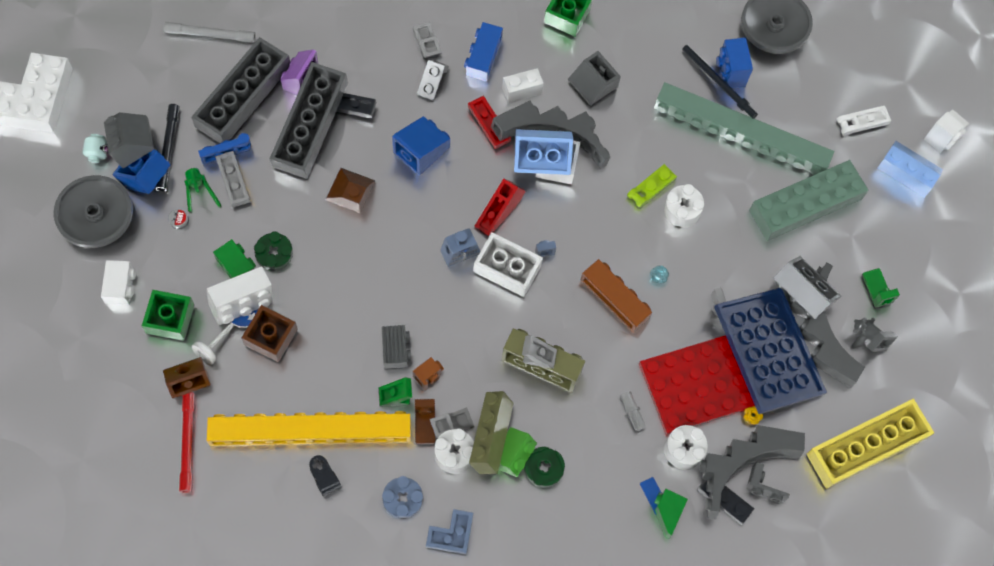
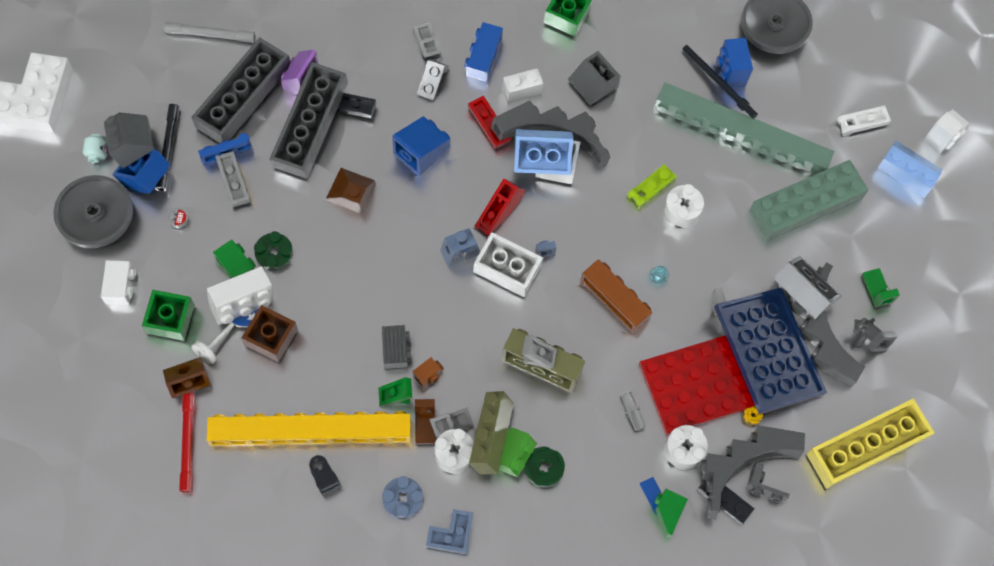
(194, 179): green plant -> none

